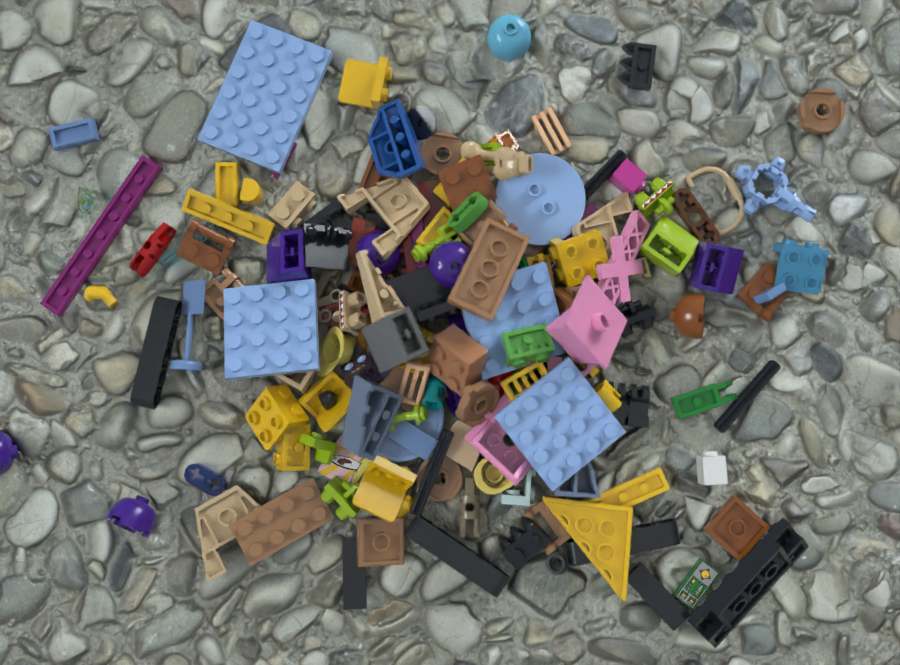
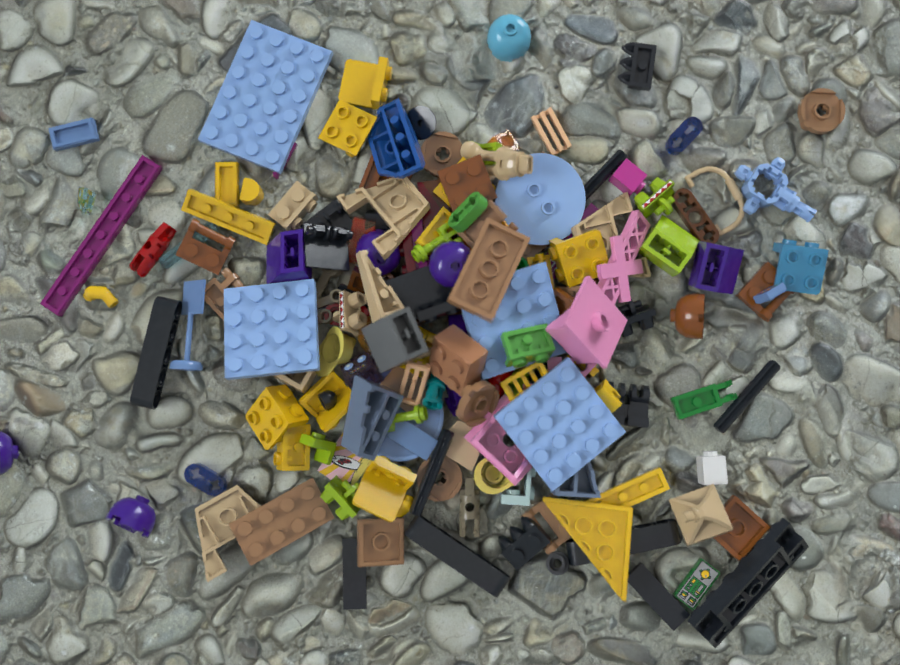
(347, 128): none -> yellow hinge
(680, 132): none -> clear blue beam
(700, 515): none -> tan piece

